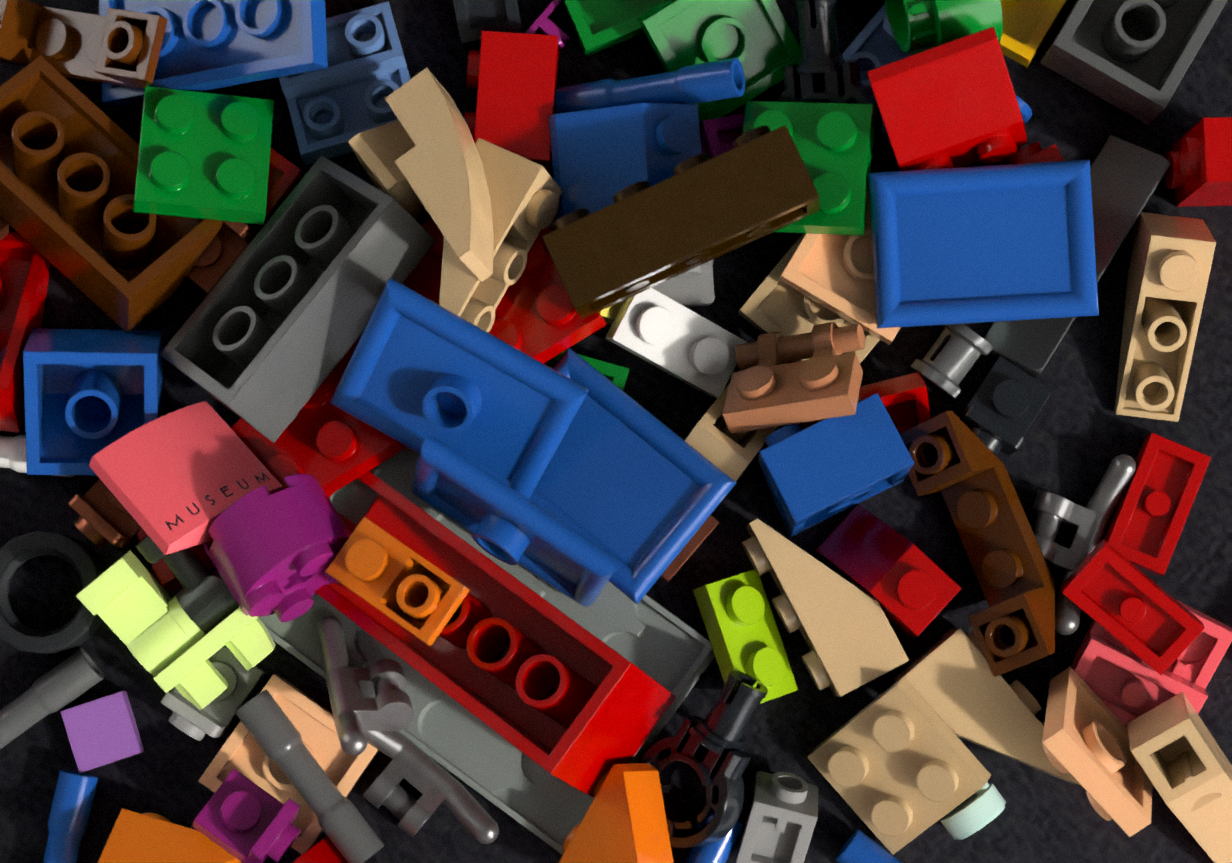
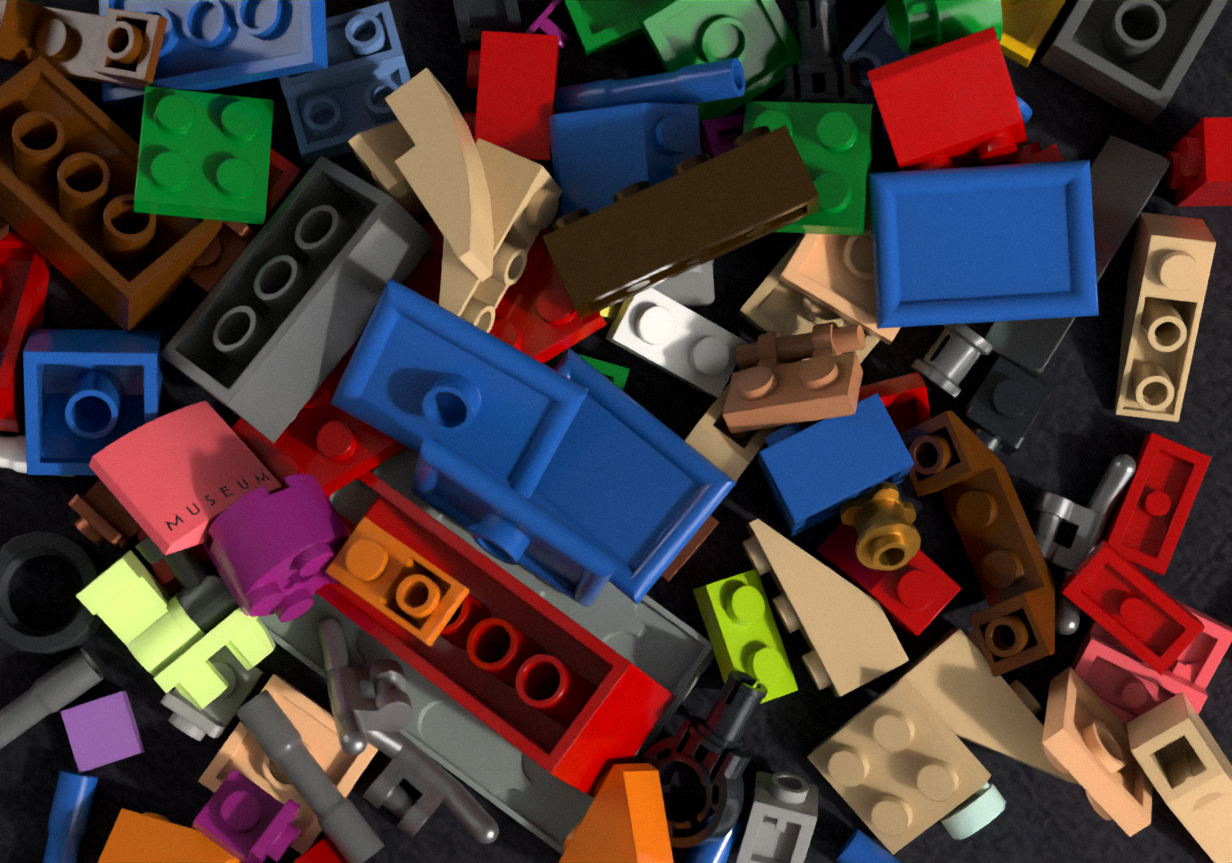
(882, 528): none -> pearl gold brick

